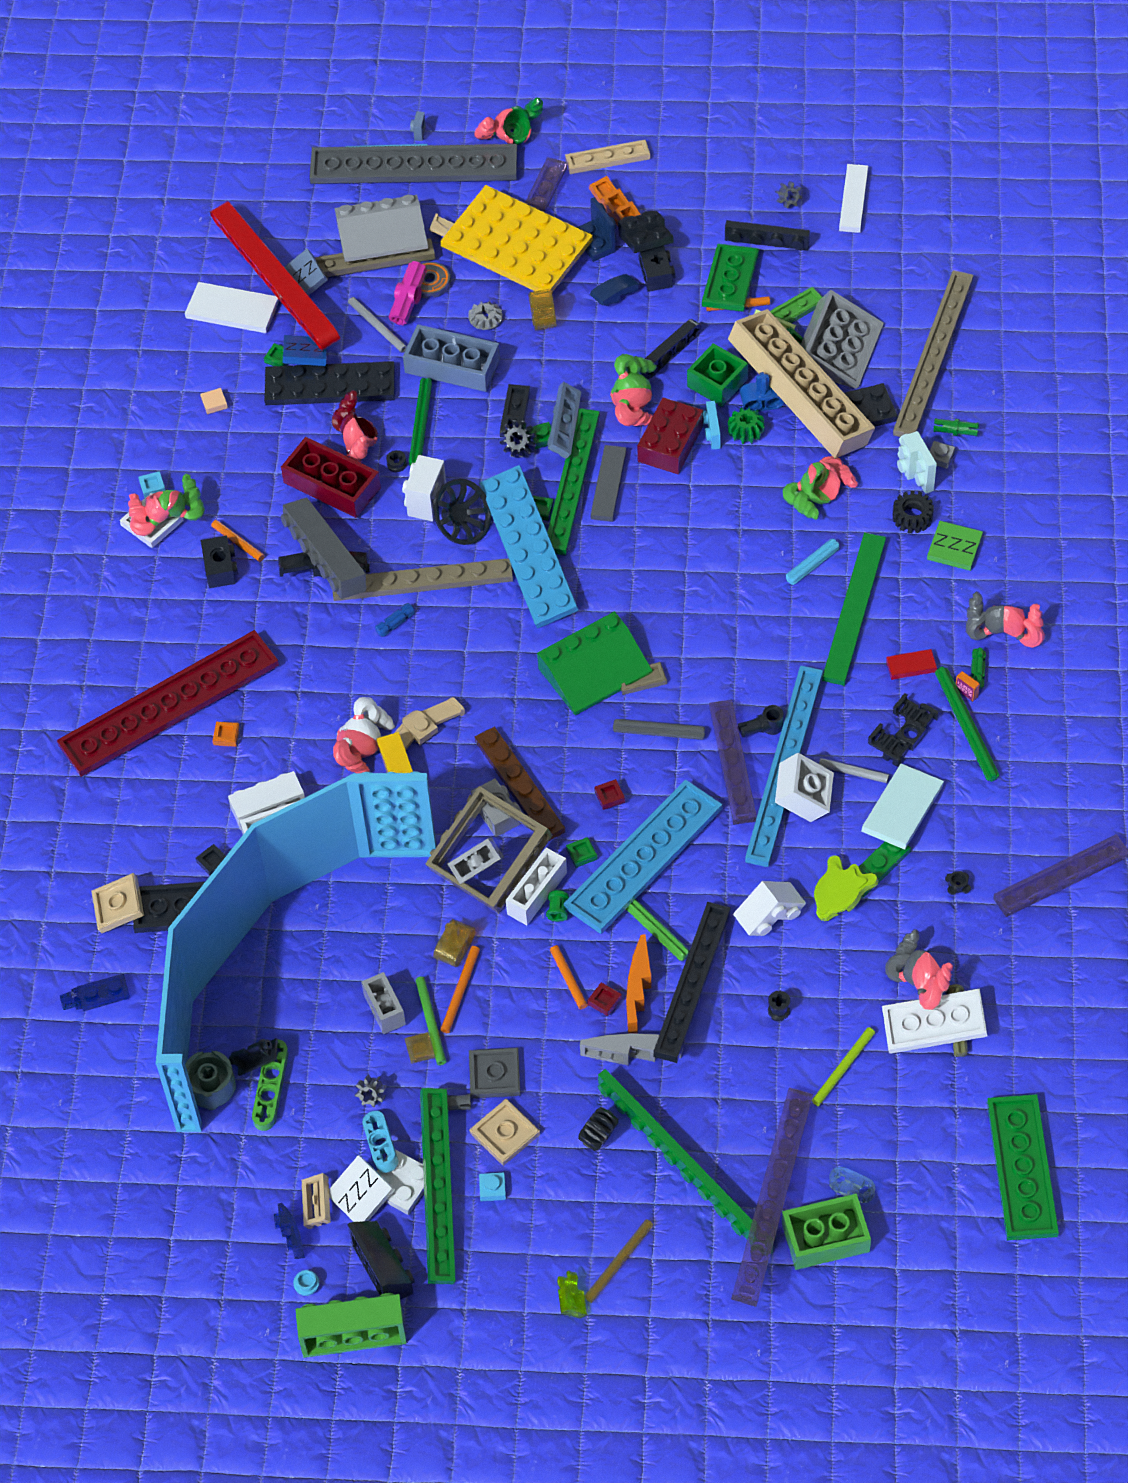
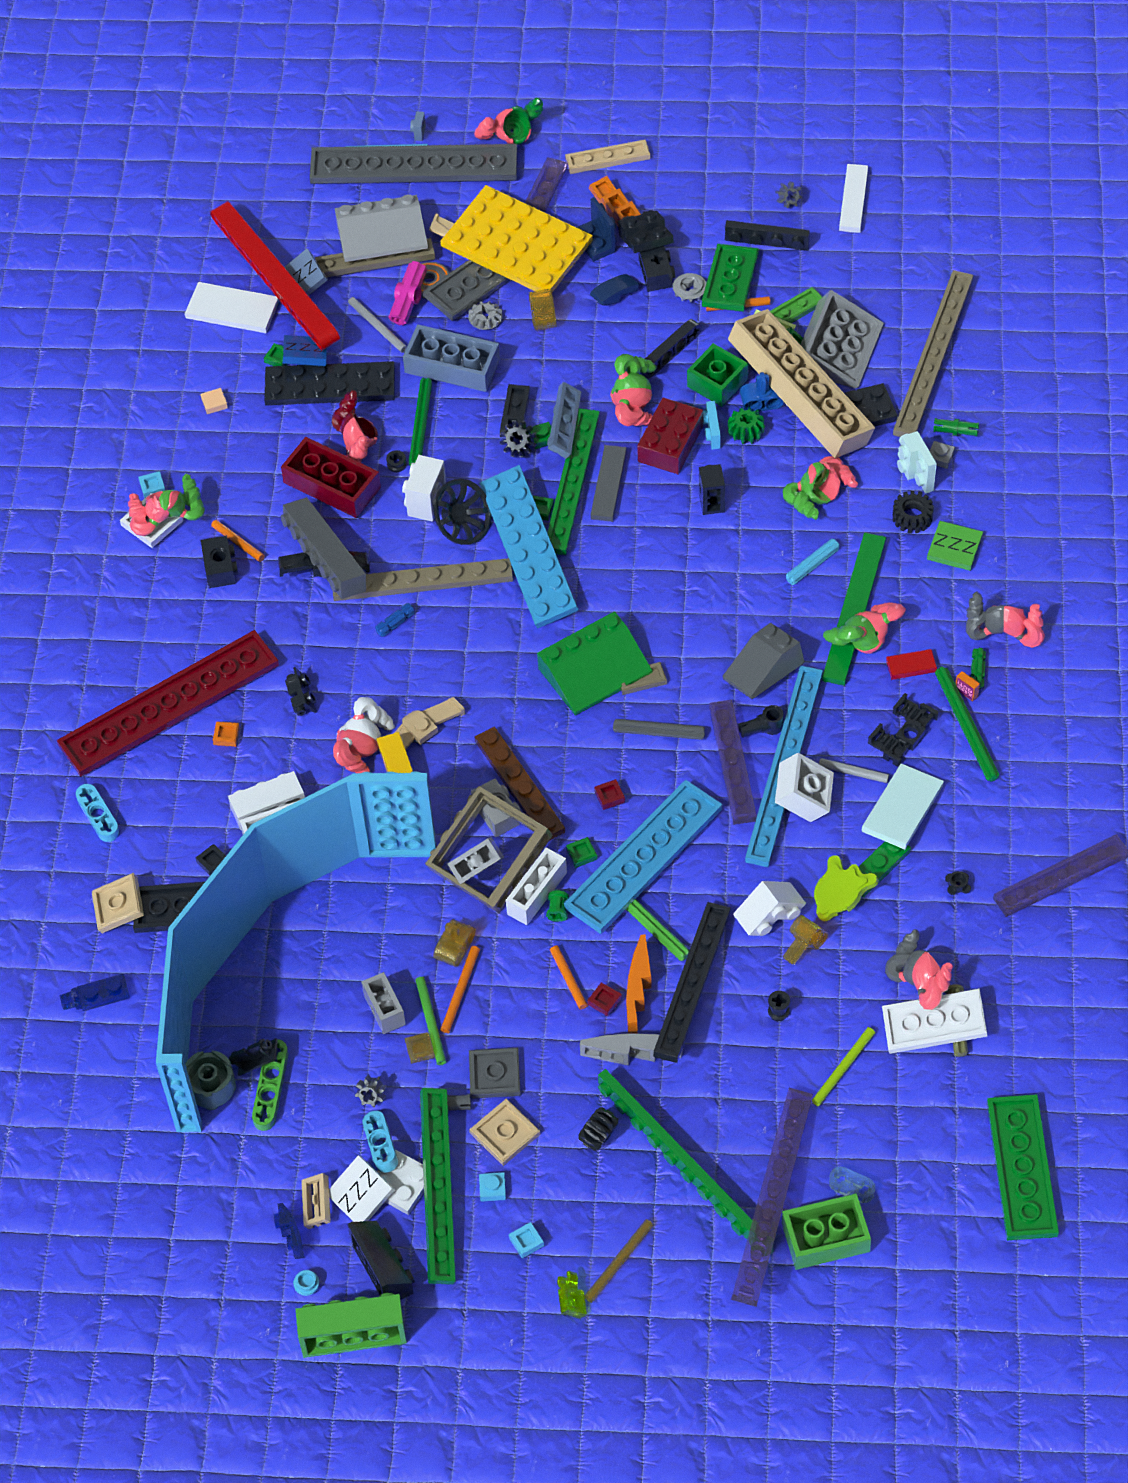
(97, 803): none -> medium azure beam
(299, 684): none -> black hinge
(463, 288): none -> dark grey tile
(526, 1240): none -> medium azure plate
(686, 281): none -> light grey gear
(711, 489): none -> black brick
(764, 661): none -> dark grey slope
(807, 935): none -> clear yellow beam
(863, 626): none -> hair

